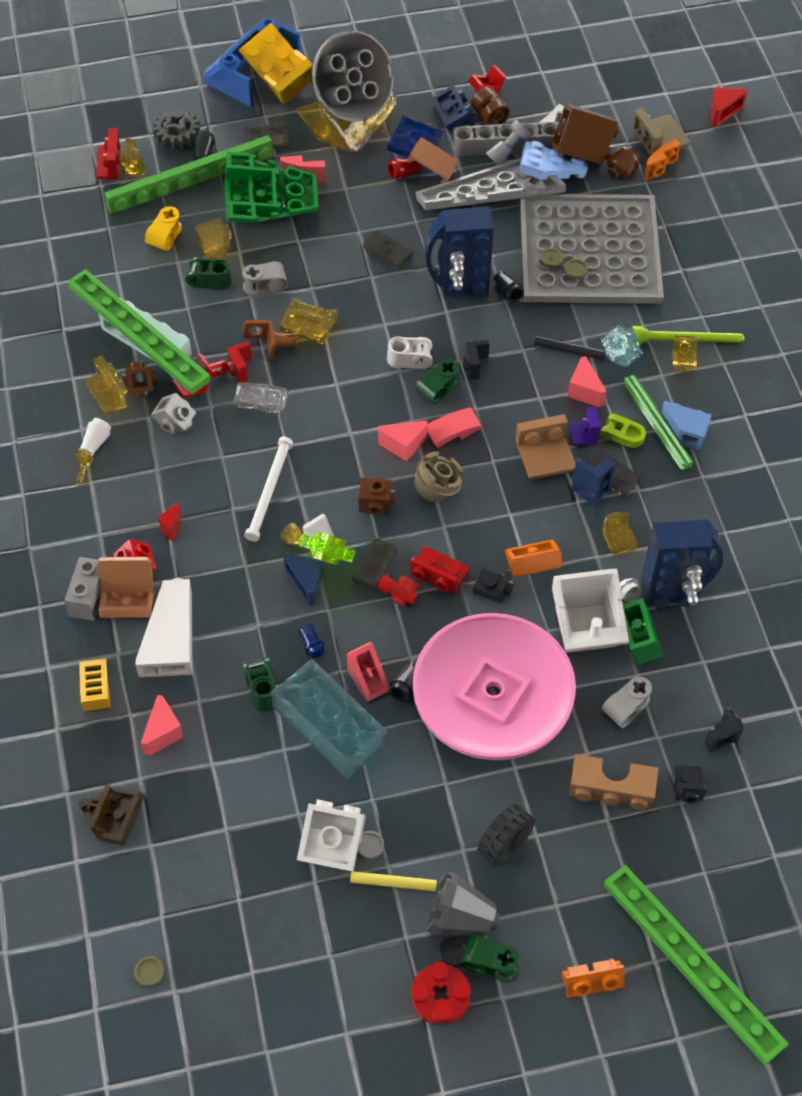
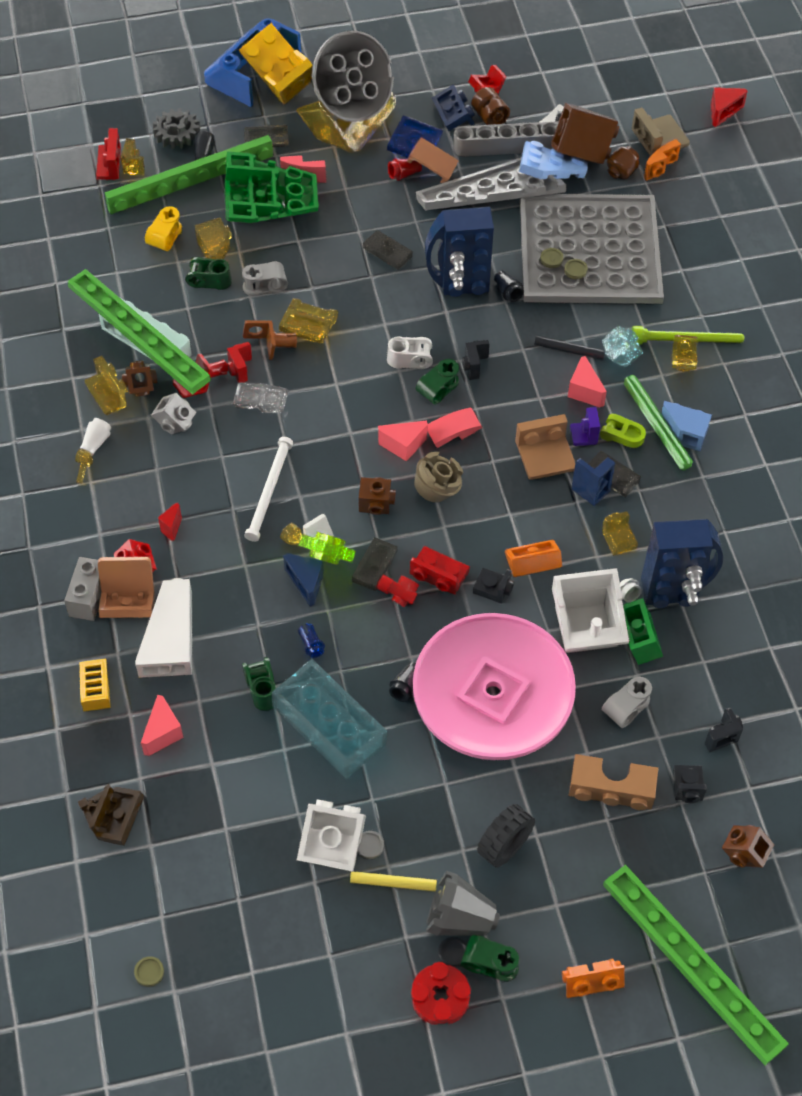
(367, 672): coral slope -> none
(502, 150): light grey piece -> none
(748, 846): none -> reddish brown brick

